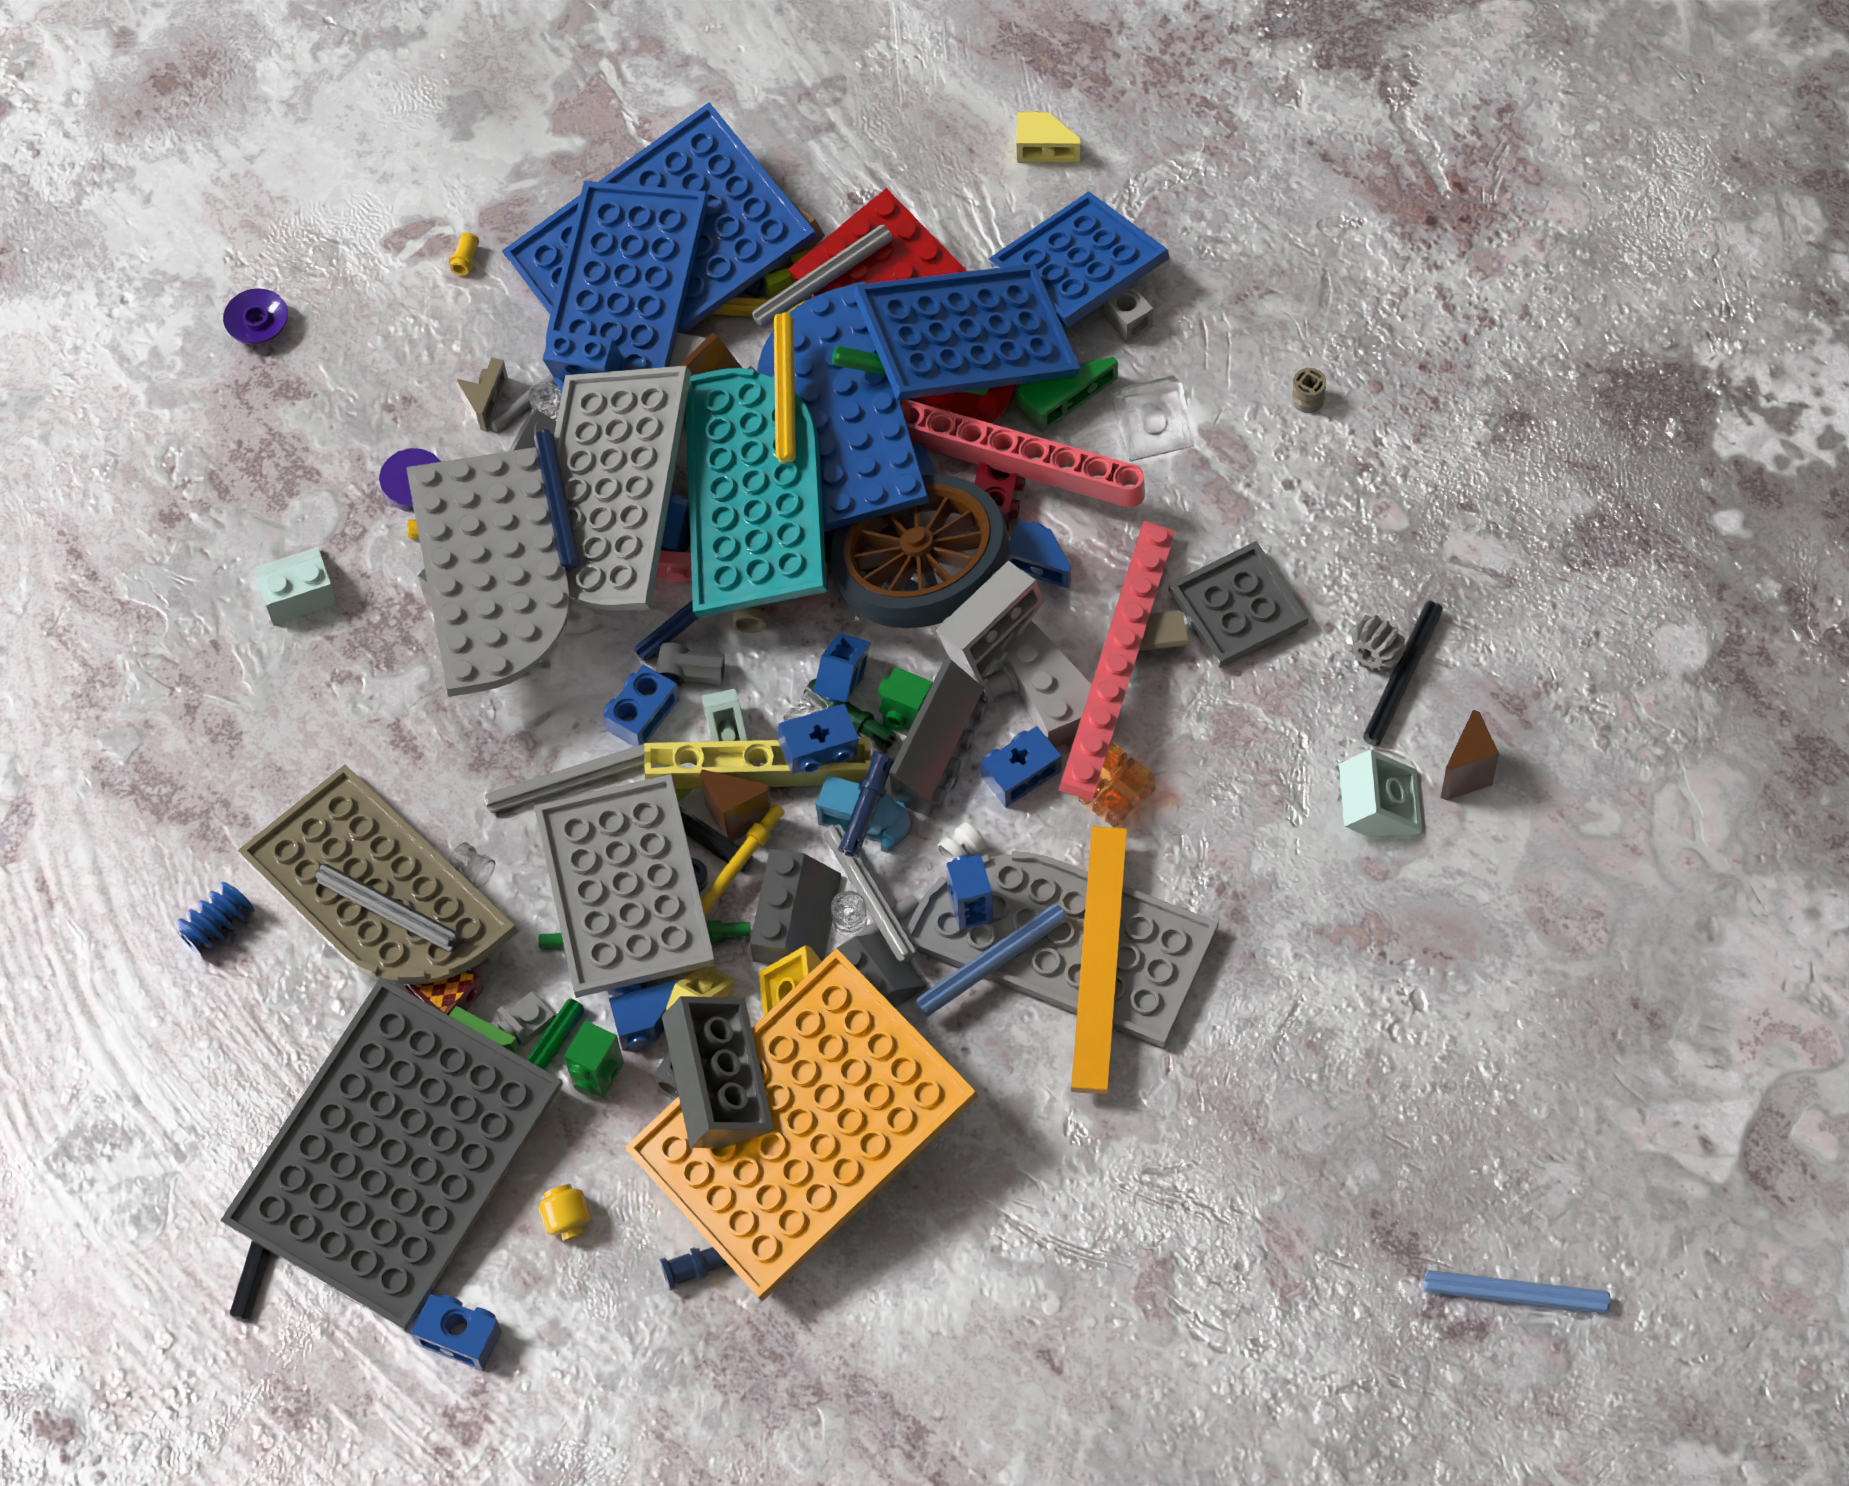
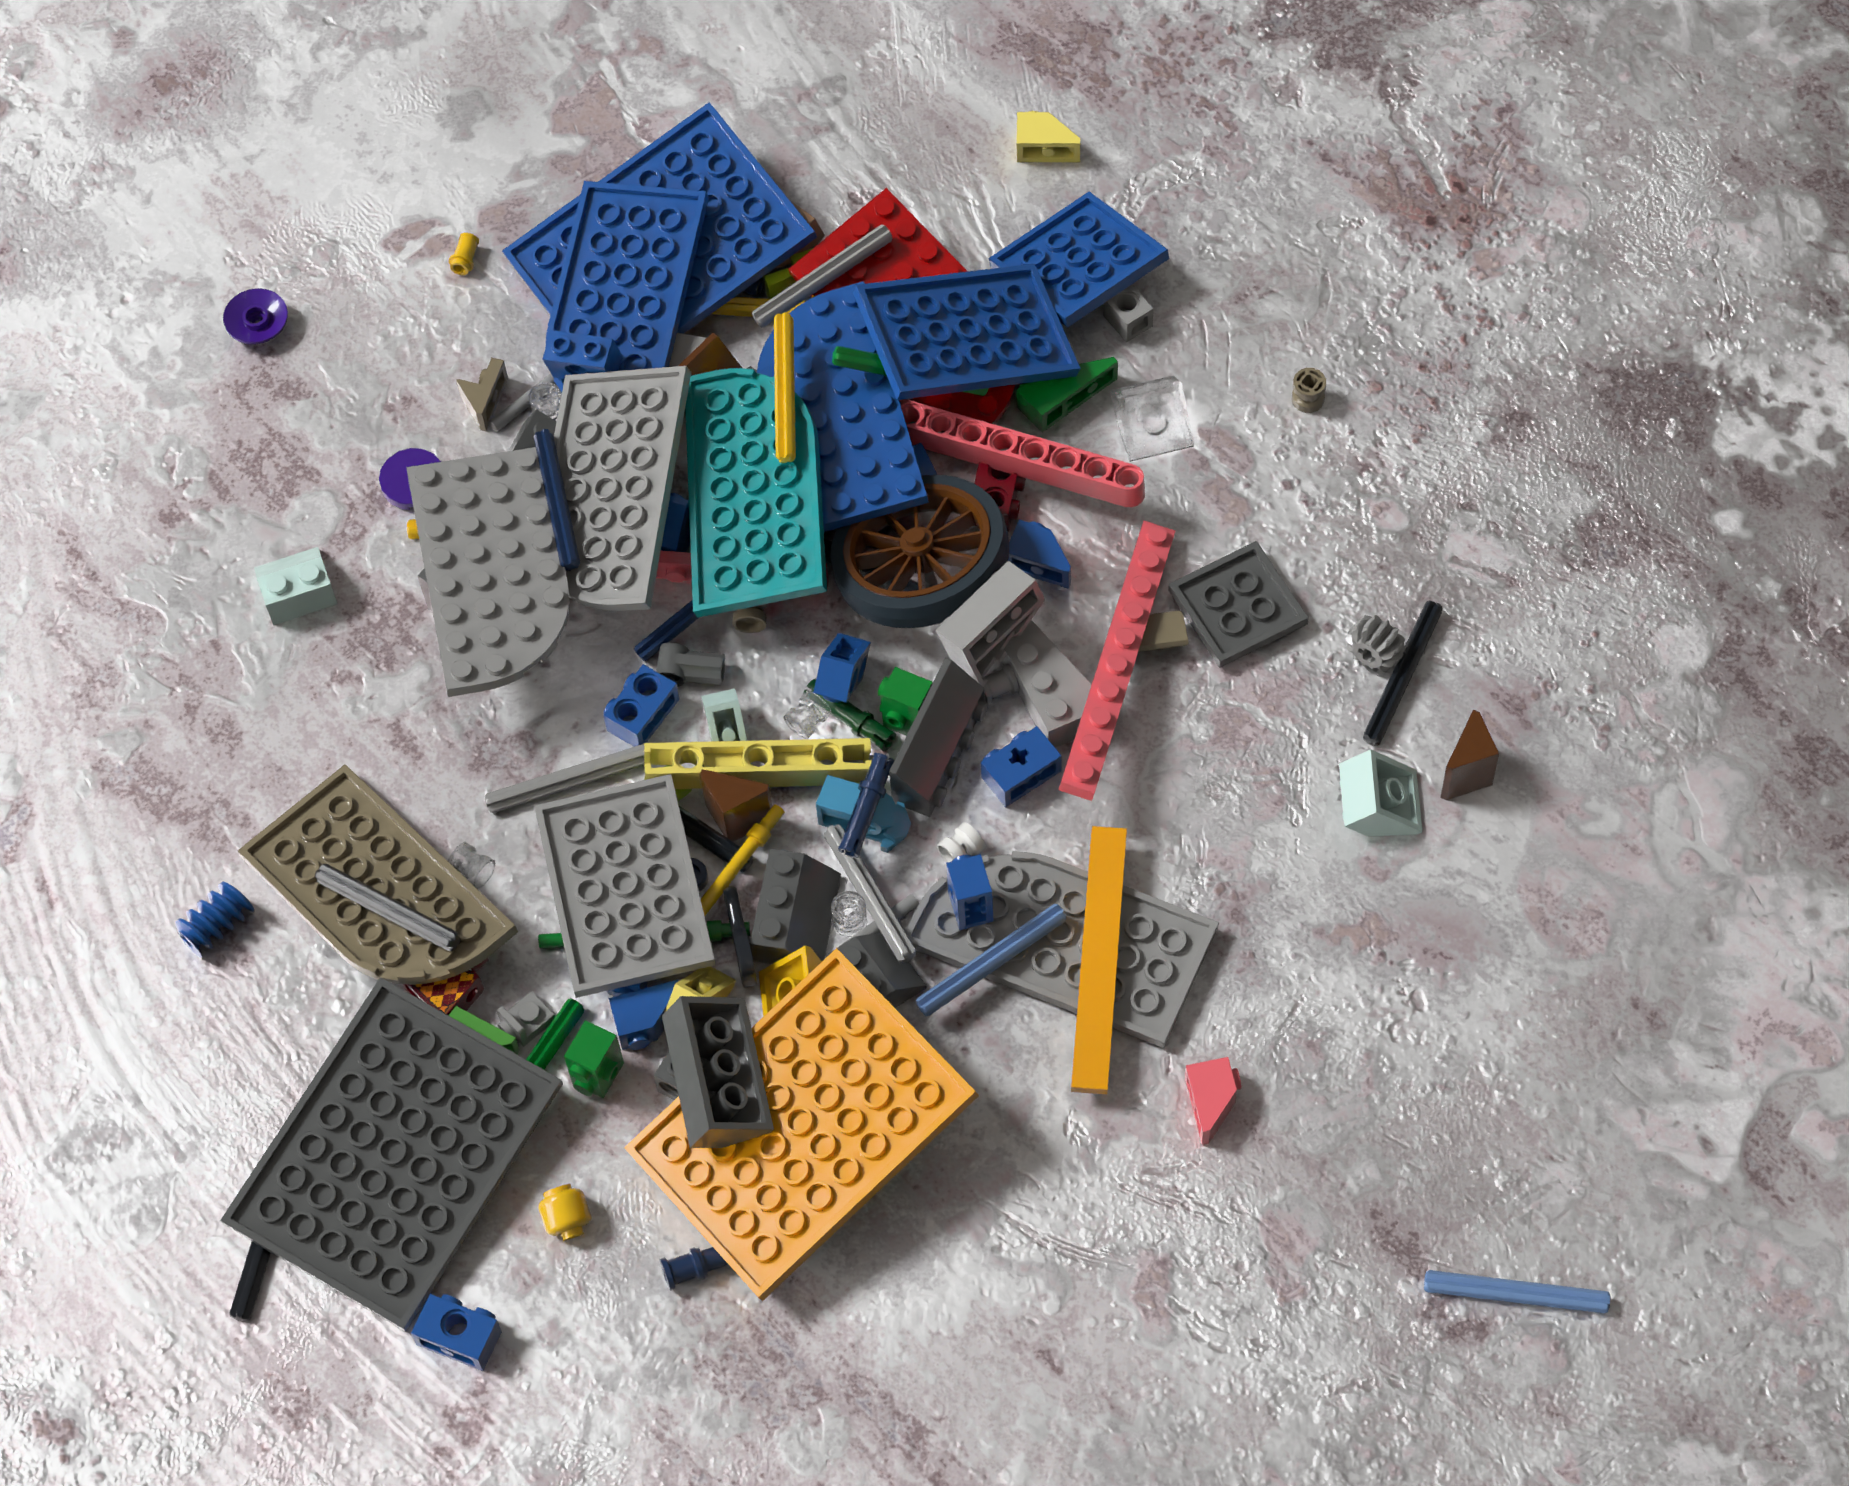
(740, 937): none -> black piece
(818, 739): blue brick -> none
(1127, 786): clear orange legs -> none
(1212, 1094): none -> coral slope

